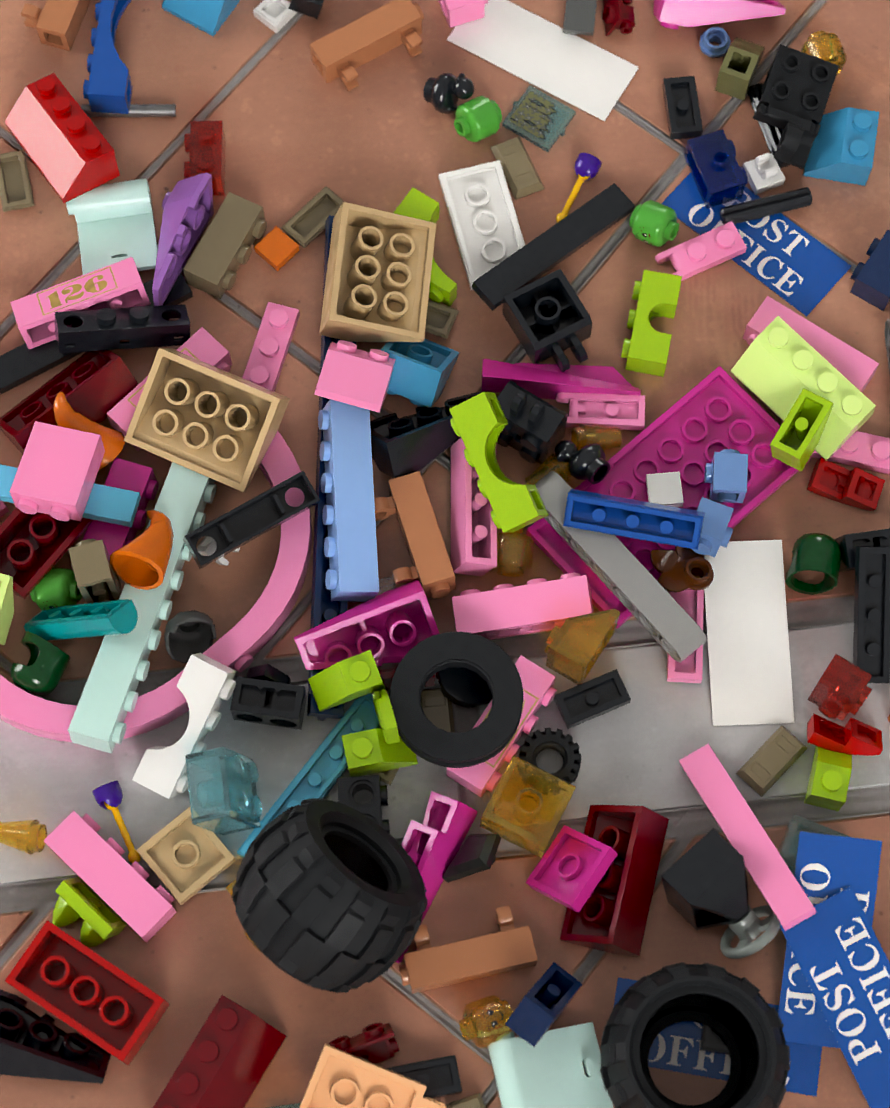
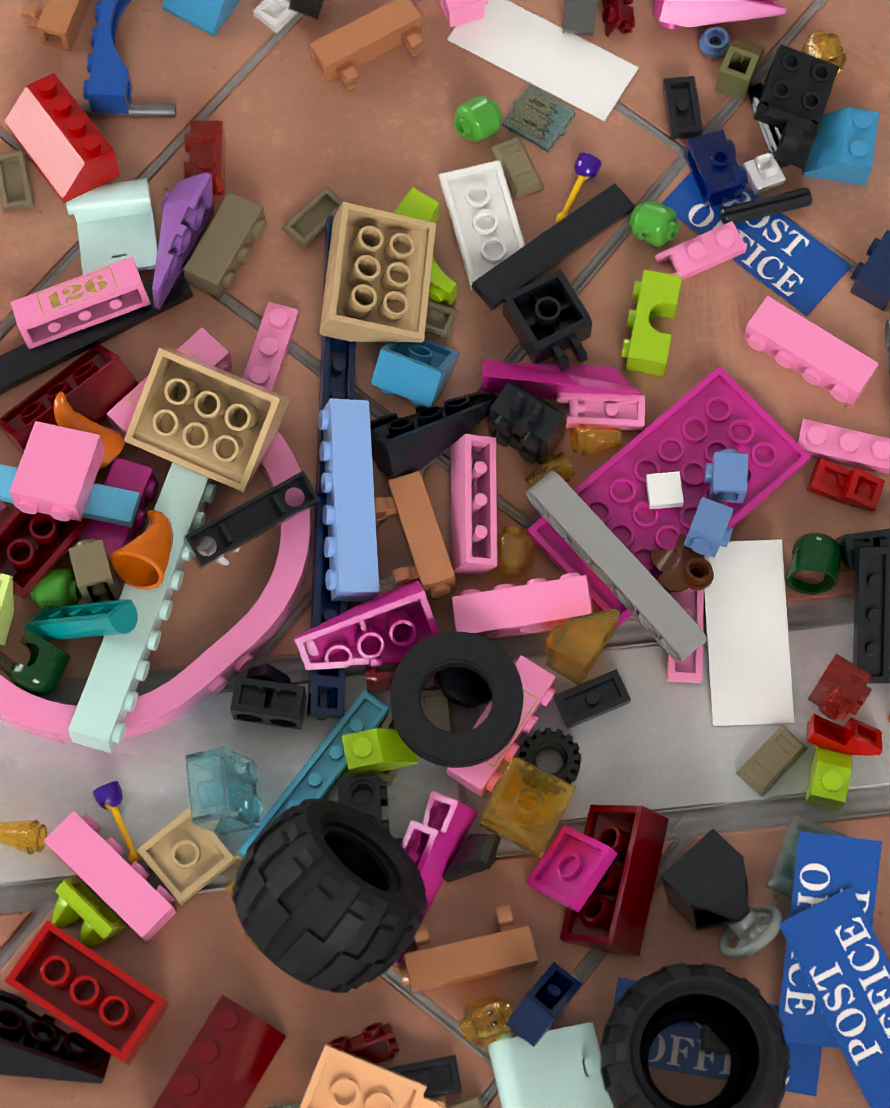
(106, 327): black piece -> none
(188, 634): dark grey hair -> none
(204, 687): white arch -> none
(276, 248): orange tile -> none
(346, 681): lime slope -> none
(355, 376): bright pink slope -> none
(385, 716): lime tile -> none
(446, 90): black animal -> none
(479, 426): lime arch -> none
(583, 464): black animal -> none
(633, 519): blue slope -> none
(747, 837): bright pink tile -> none
(783, 364): yellowish green slope -> none
(801, 430): lime slope -> none

